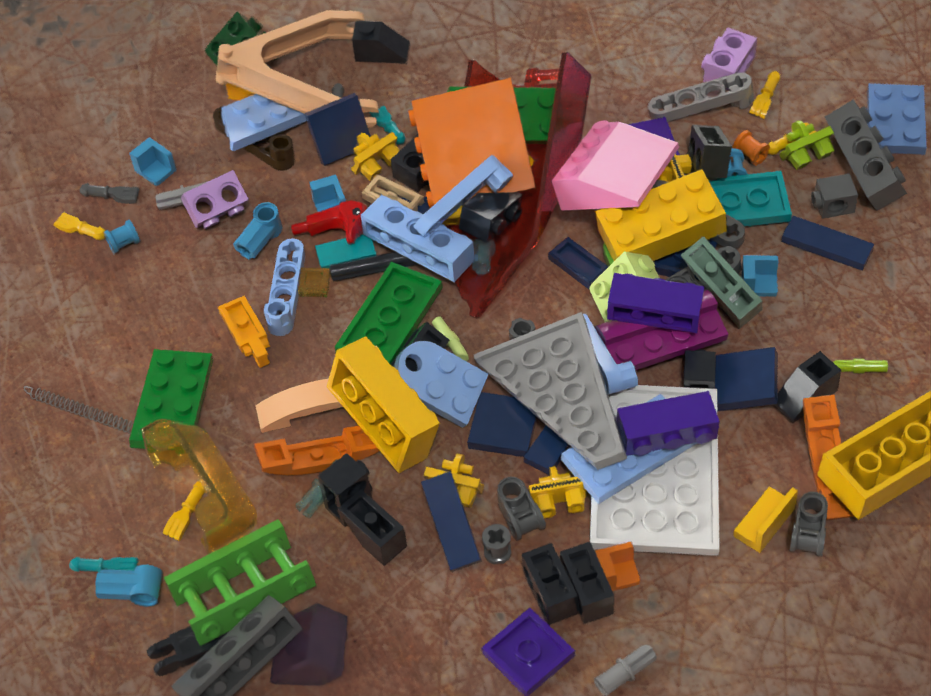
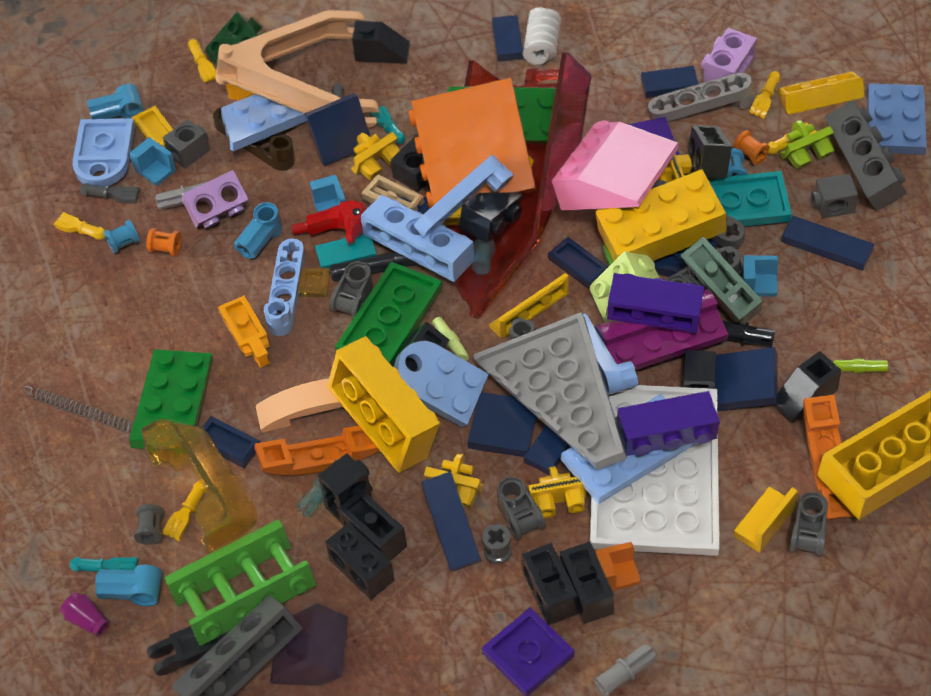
(83, 613): none -> magenta cone
(103, 147): none -> light blue plate
(124, 103): none -> dark azure piece
(149, 524): none -> dark grey bush
(152, 124): none -> yellow tile
(164, 242): none -> orange bush
(187, 143): none -> dark grey brick
(205, 68): none -> yellow piece
(231, 442): none -> dark blue tile
(350, 293): none -> dark grey piece
(360, 561): none -> black brick
(507, 38): none -> dark blue tile
(532, 306): none -> yellow slope
(541, 36): none -> white piece
(668, 80): none -> dark blue tile
(749, 334): none -> black axle
(821, 92): none -> yellow slope

